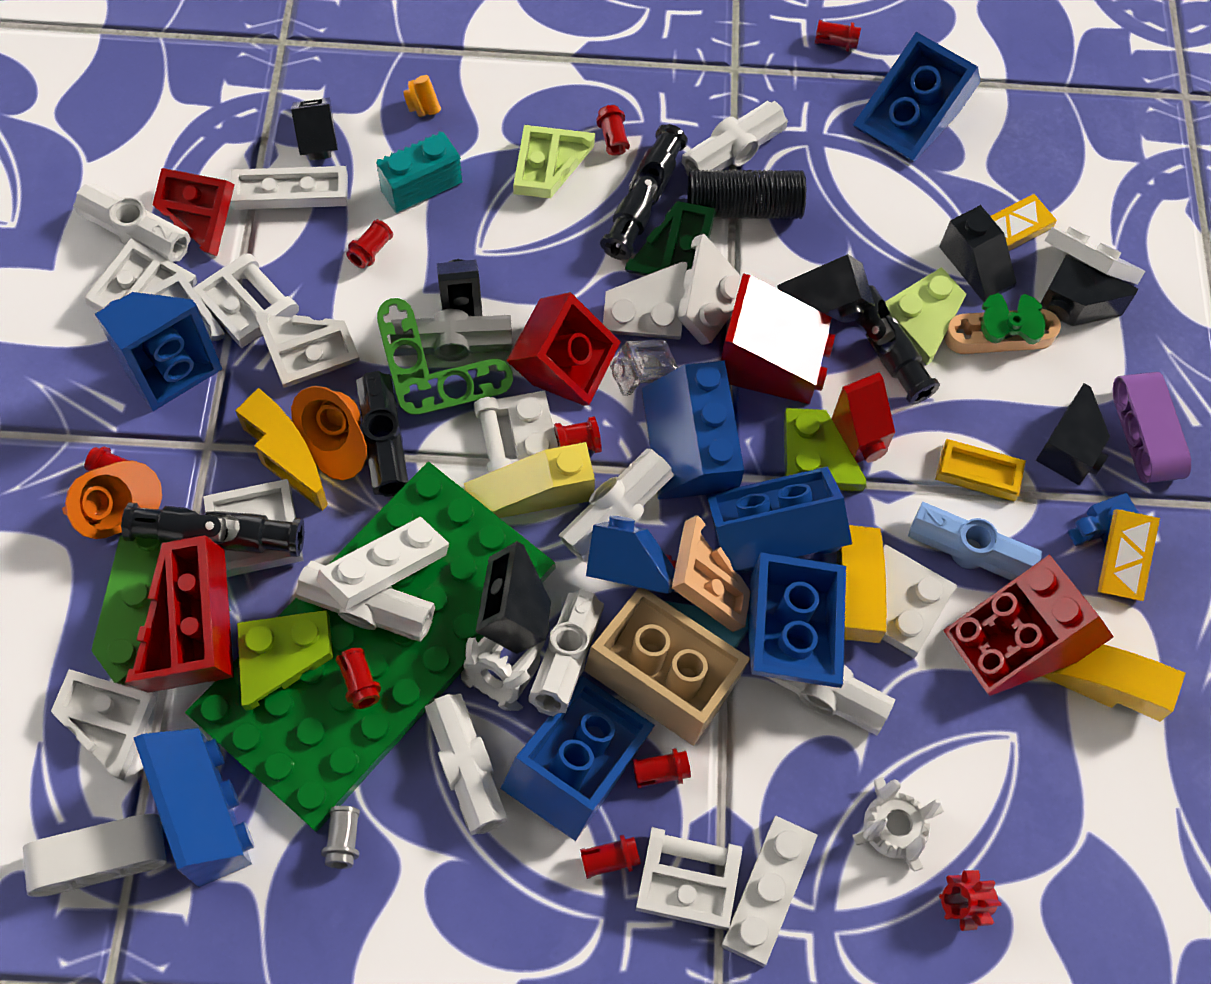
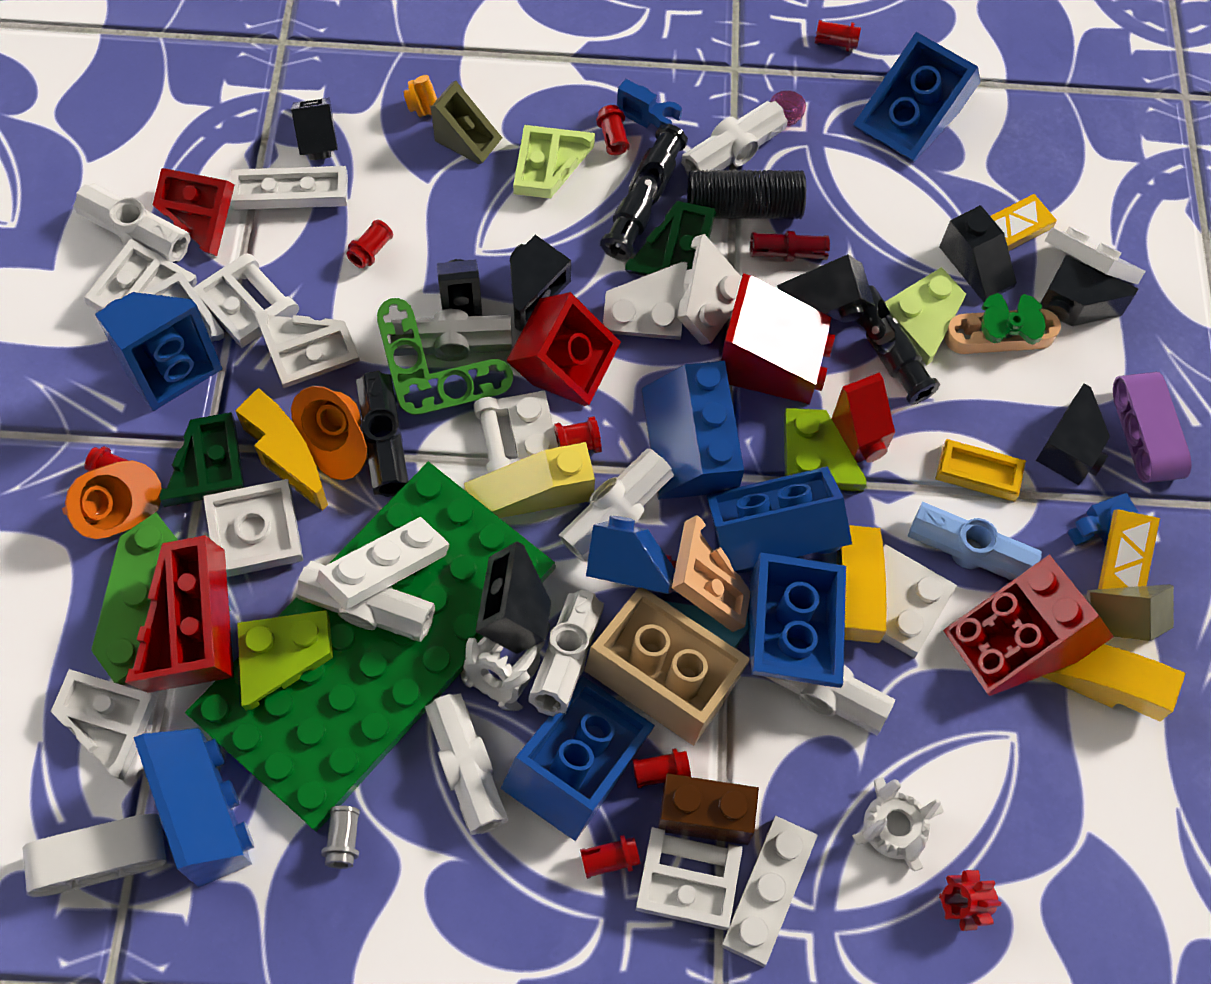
(180, 523): black piece -> none
(206, 462): none -> dark green wing
(357, 676): red pin -> none
(419, 171): teal brick -> none
(462, 125): none -> olive slope
(536, 273): none -> black slope
(641, 106): none -> blue plate
(641, 363): clear bracket -> none
(708, 809): none -> reddish brown brick
(789, 246): none -> dark red pin
(792, 104): none -> clear pink plate
(1135, 611): none -> olive slope

